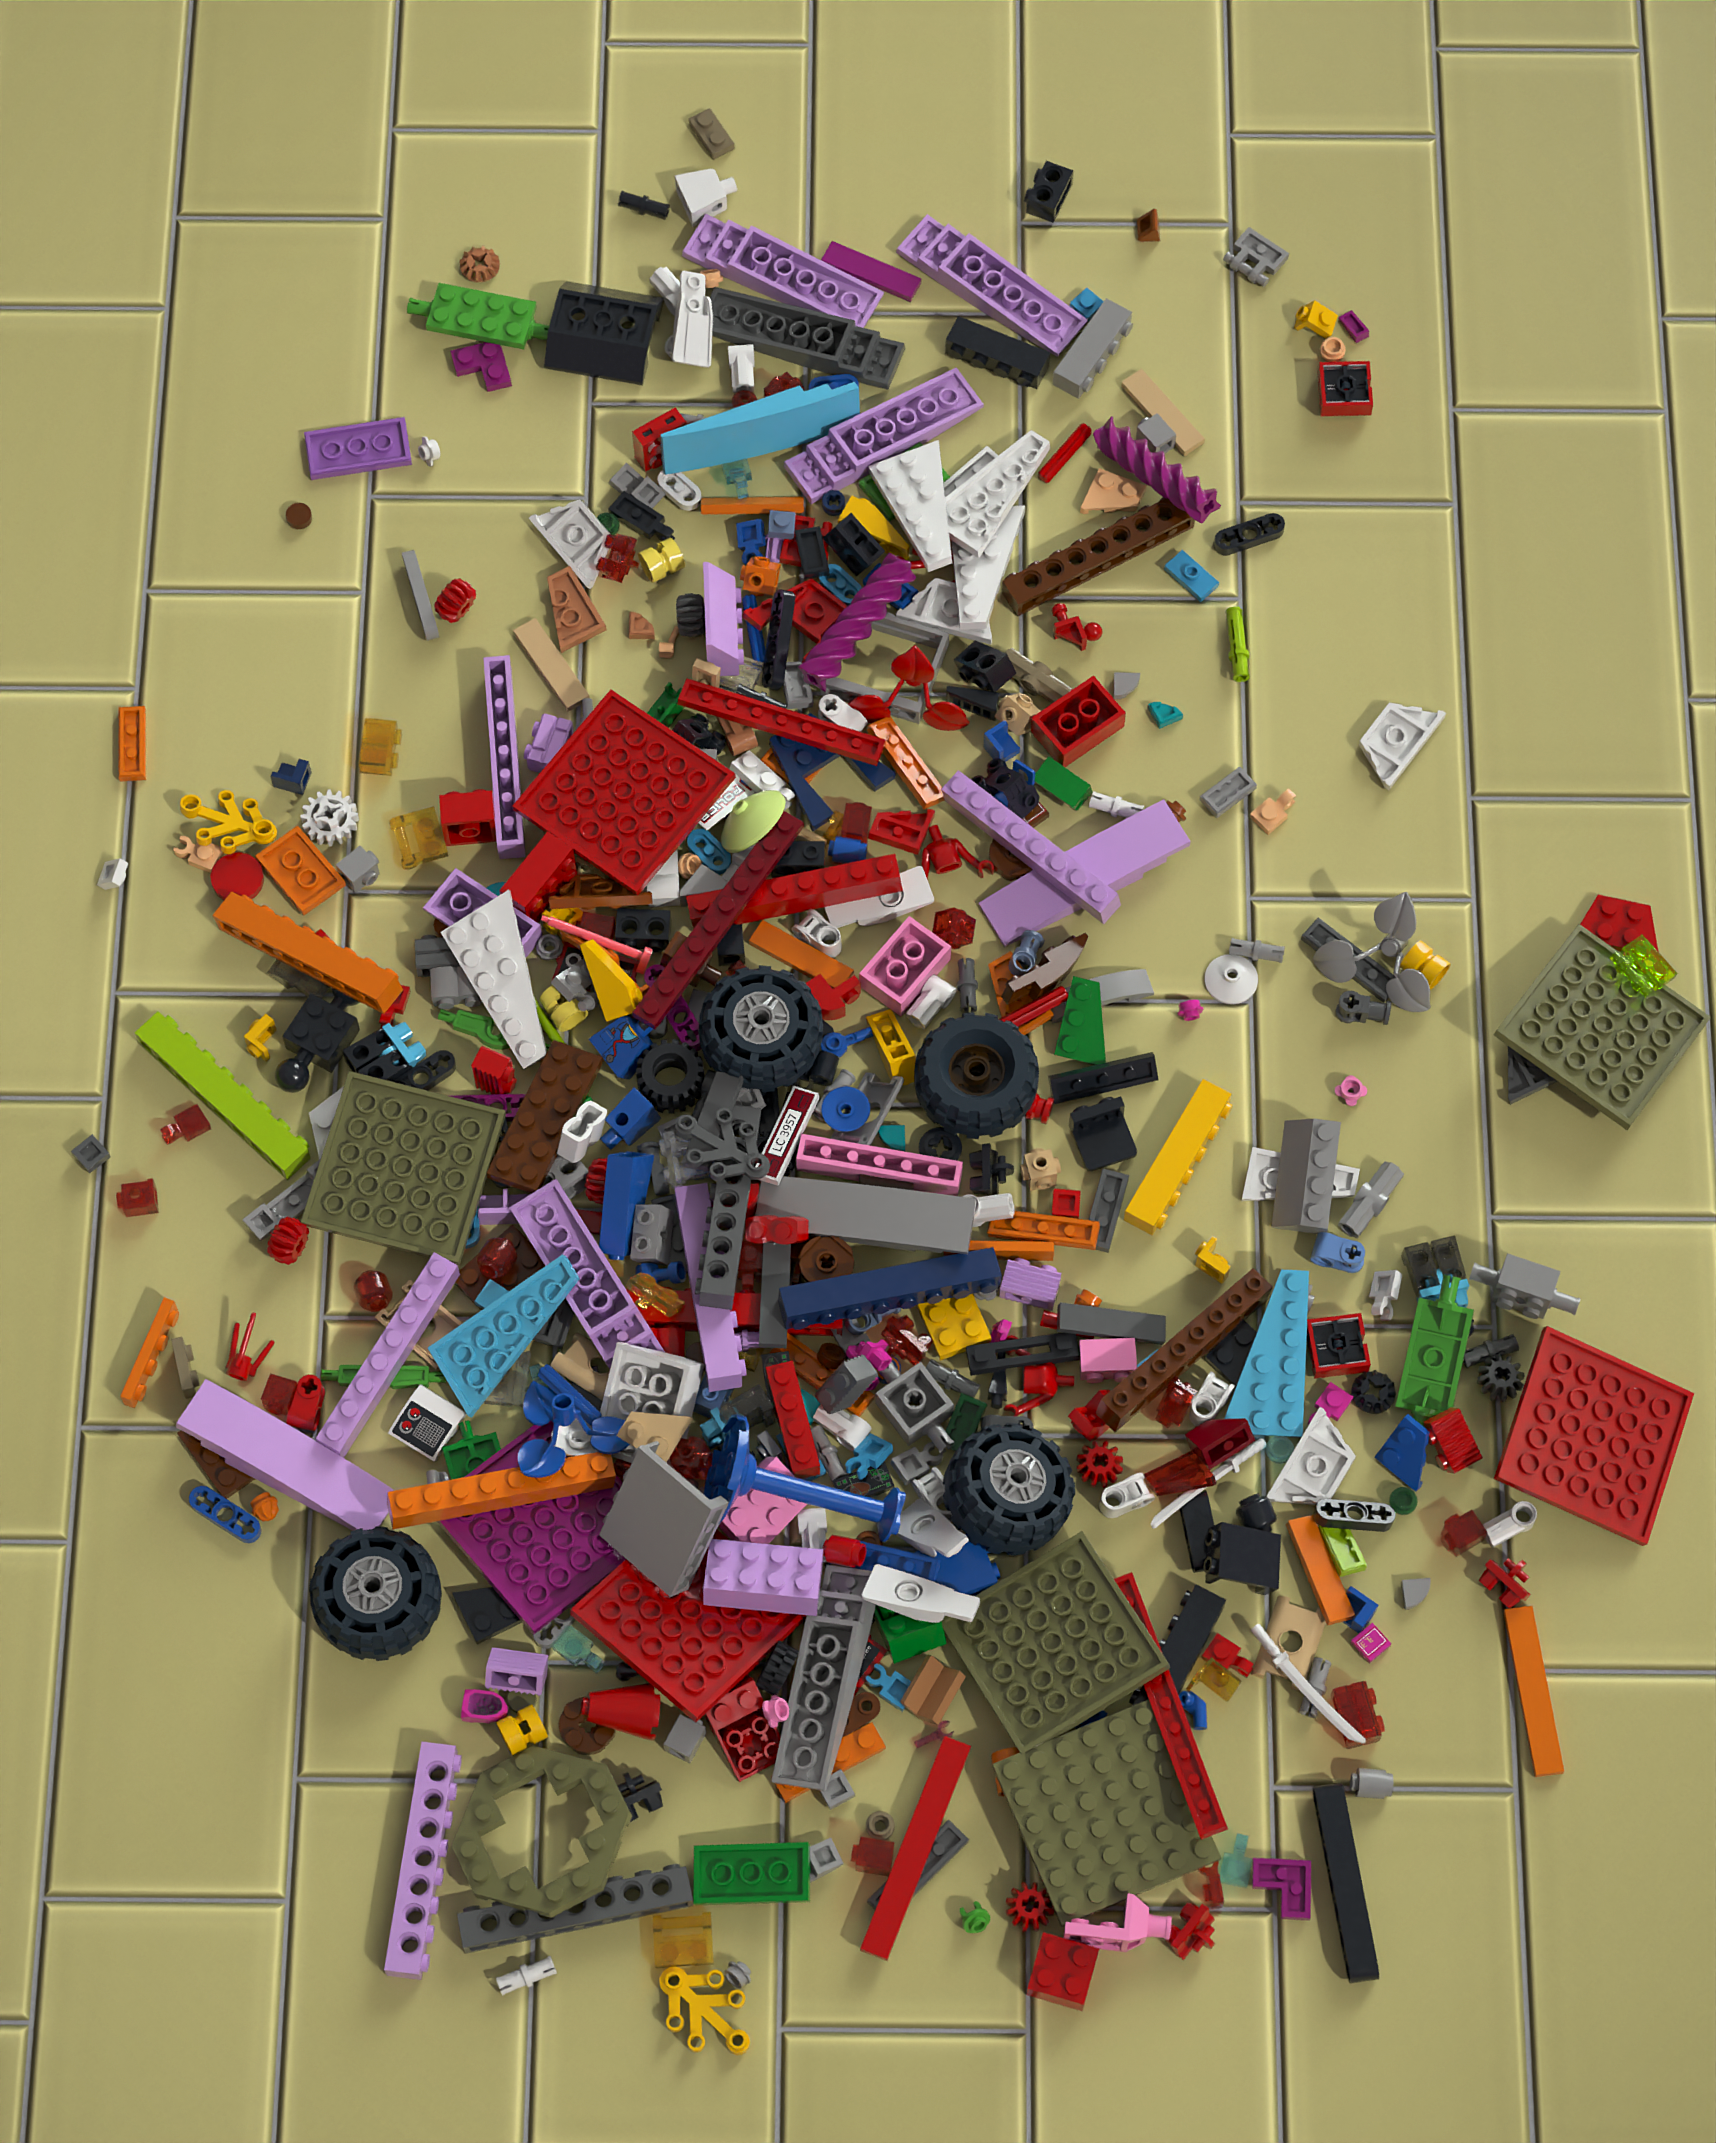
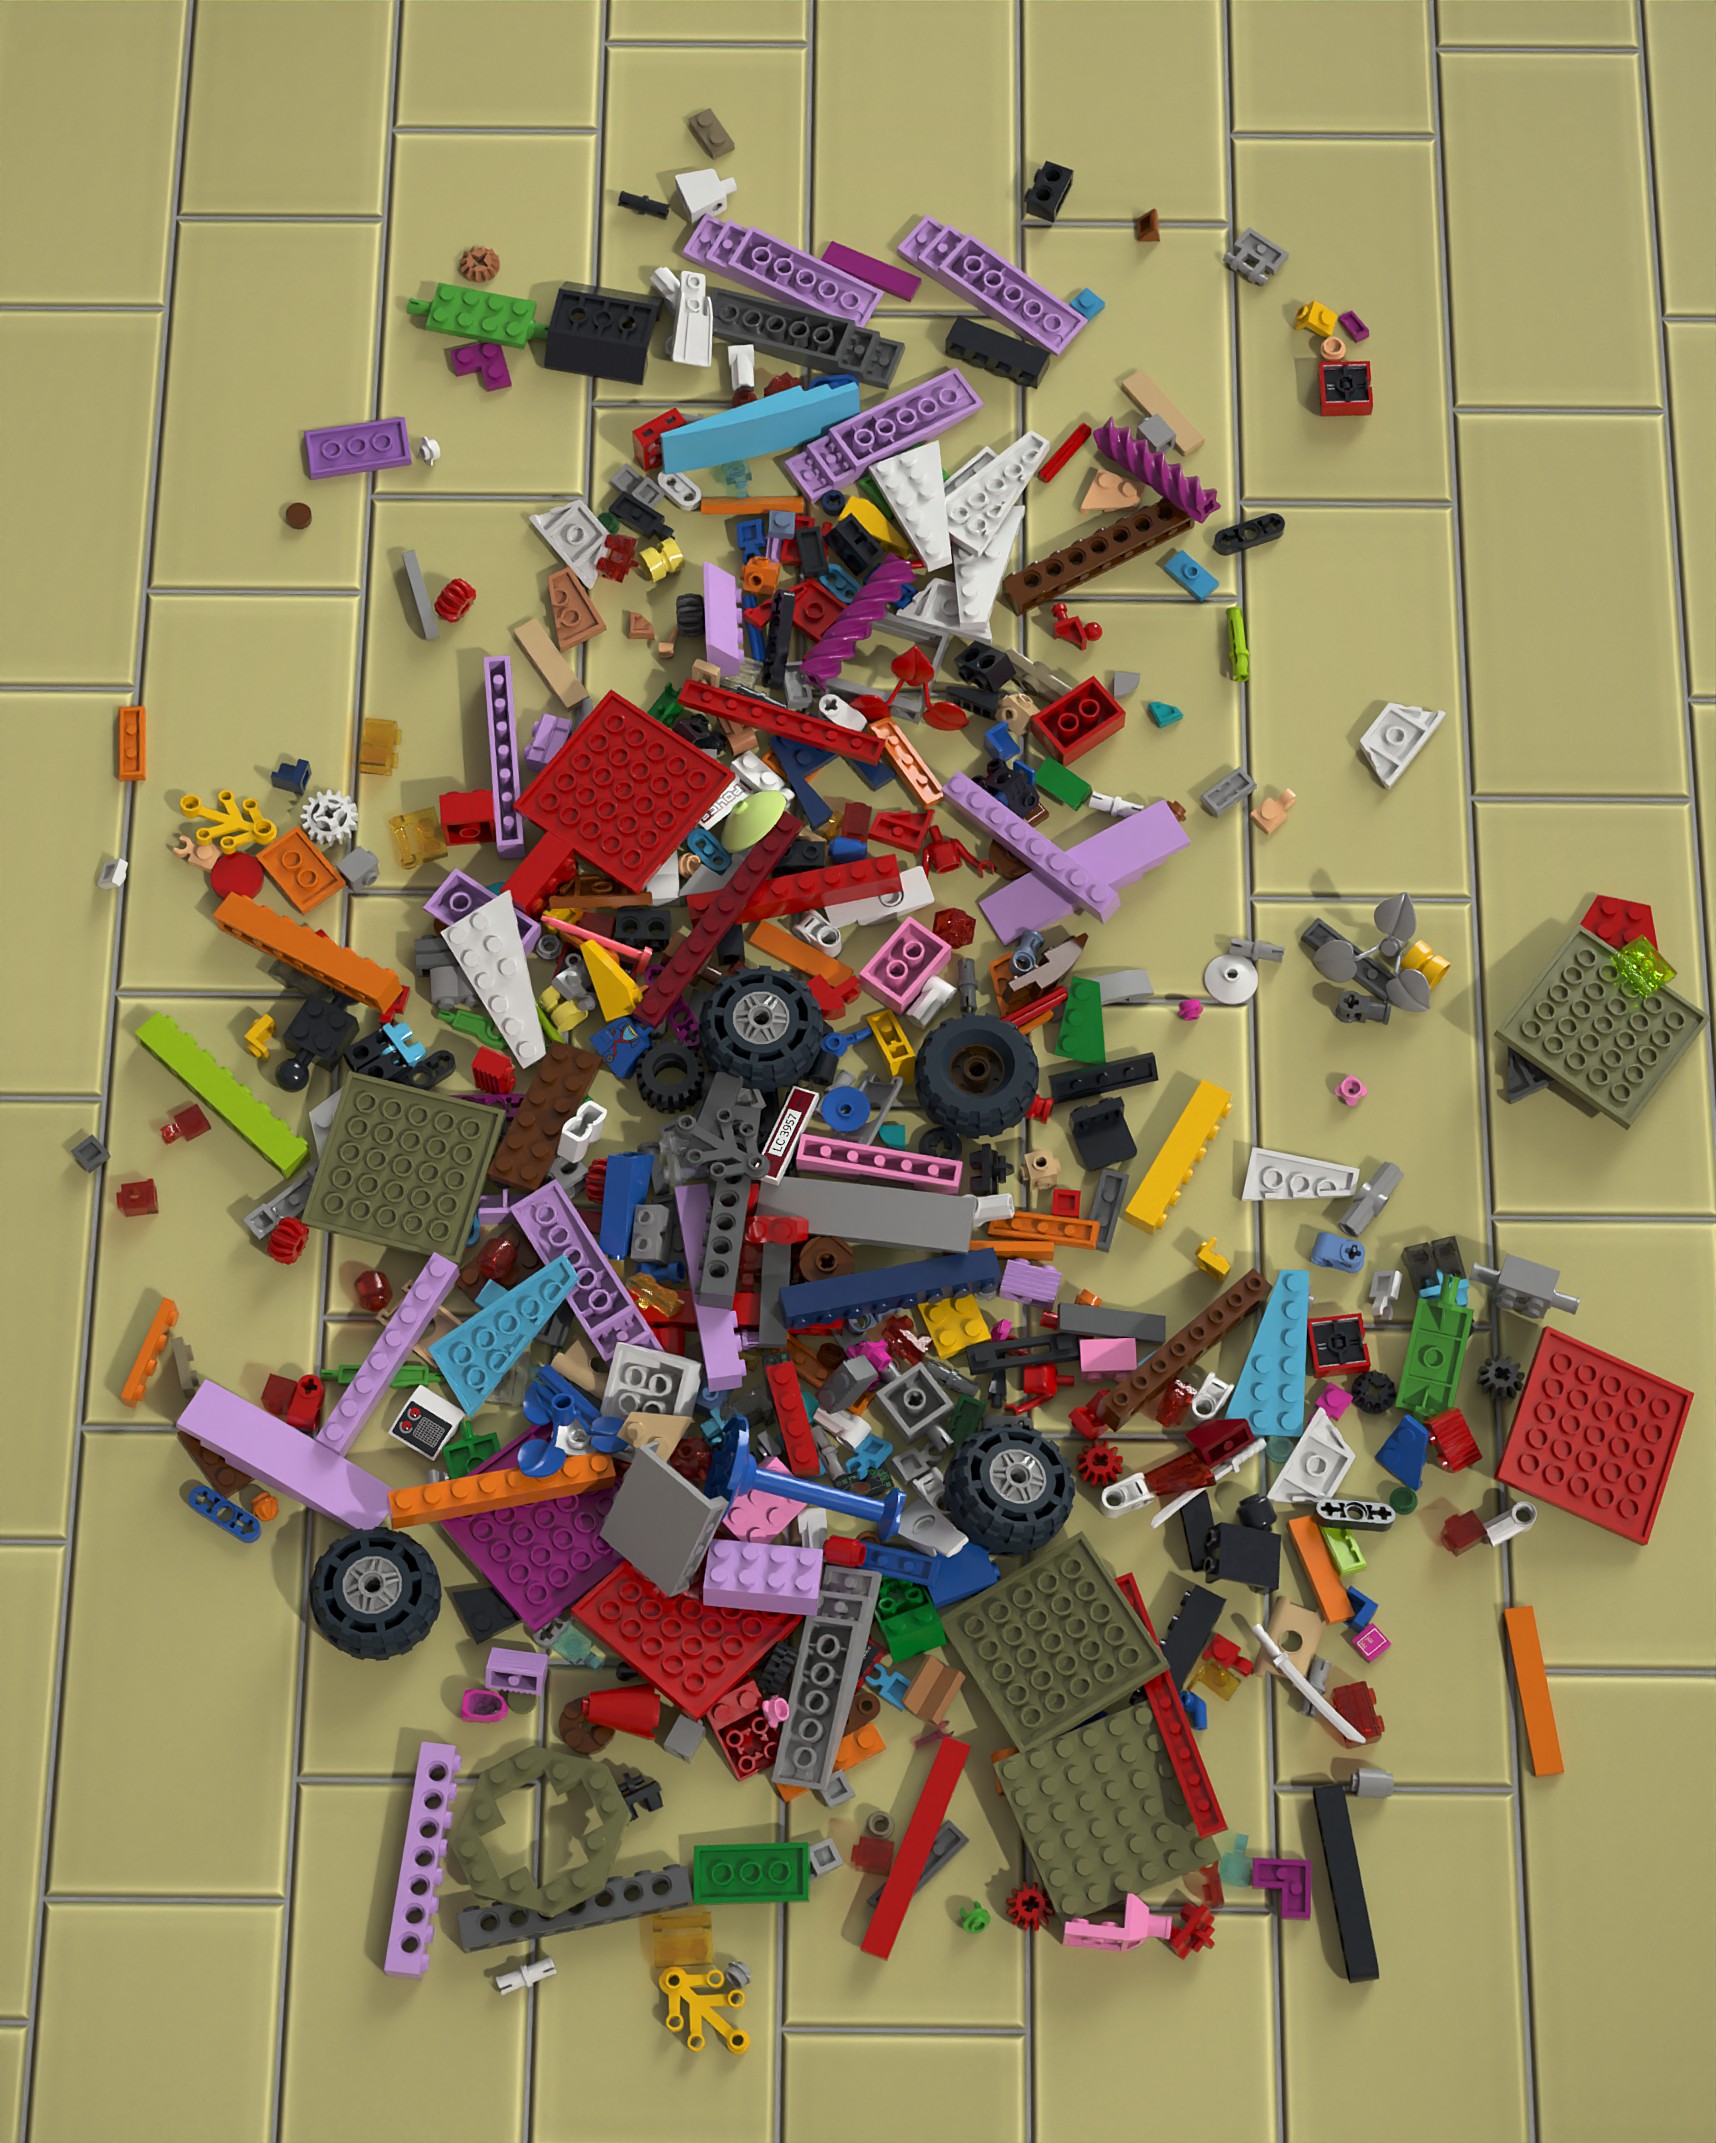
(240, 1366): red plant -> none
(513, 1734): yellow wheel -> none
(630, 1120): blue torso -> none
(712, 277): light nougat plate -> none
(917, 1596): white piece -> none
(1062, 1971): red brick -> none
(1093, 348): light grey brick -> none
(1232, 1352): black wing -> none
(1306, 1175): light grey slope -> none
(1414, 1591): light grey tile -> none
(1490, 1349): dark grey pin -> none
(1515, 1591): red hips -> none

